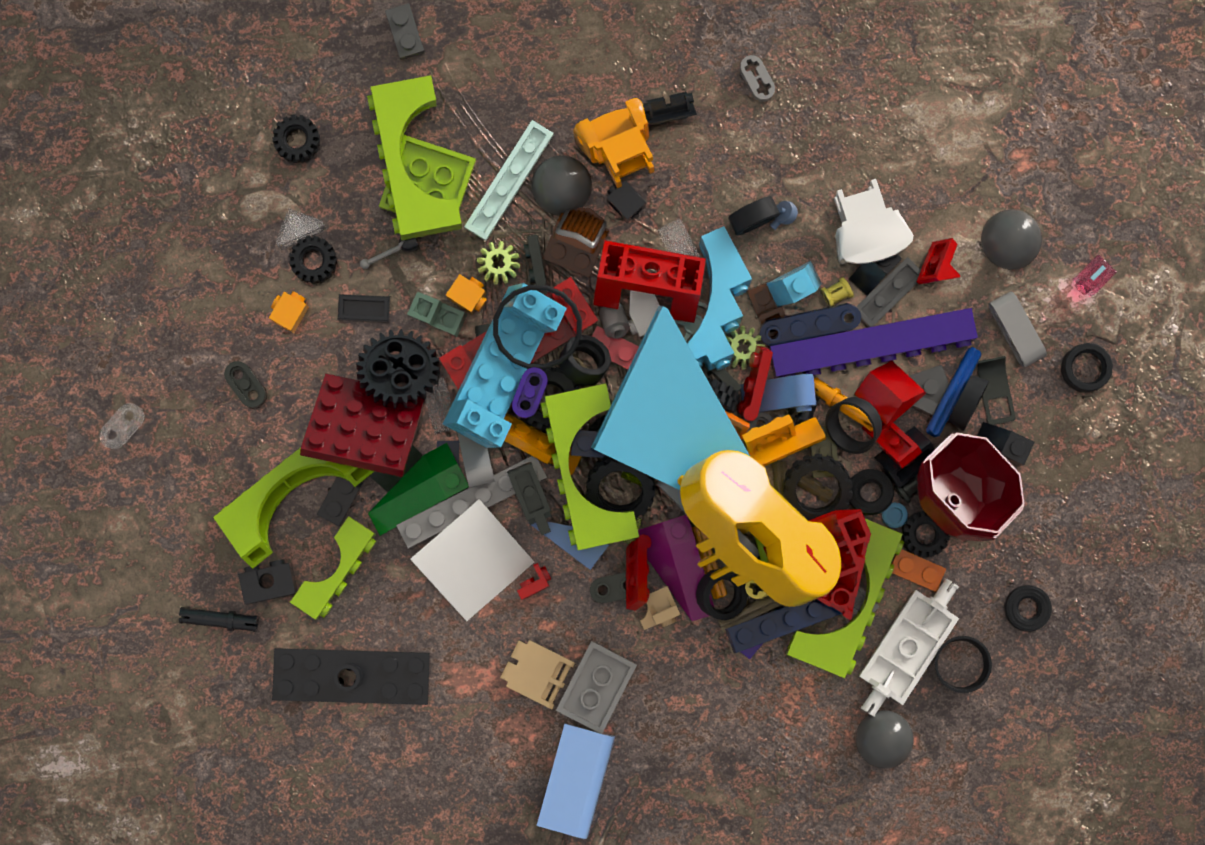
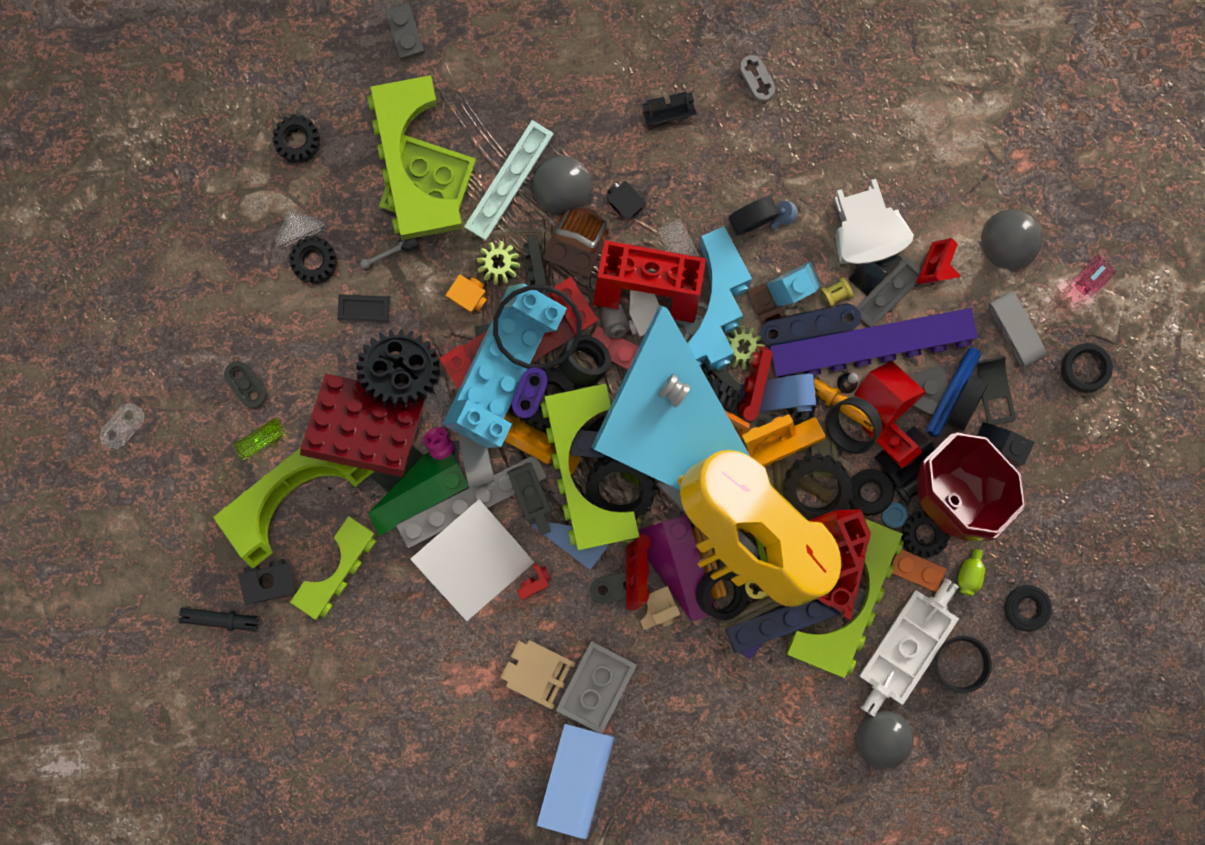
(259, 439): none -> clear neon green slope
(288, 310): light orange brick -> none
(339, 501): black plate -> none
(380, 676): black plate -> none
(437, 314): sand green slope -> none
(438, 443): none -> dark pink wheel
(617, 140): light orange piece -> none
(674, 390): none -> light grey wheel
(849, 380): none -> black hinge
(971, 574): none -> lime plant

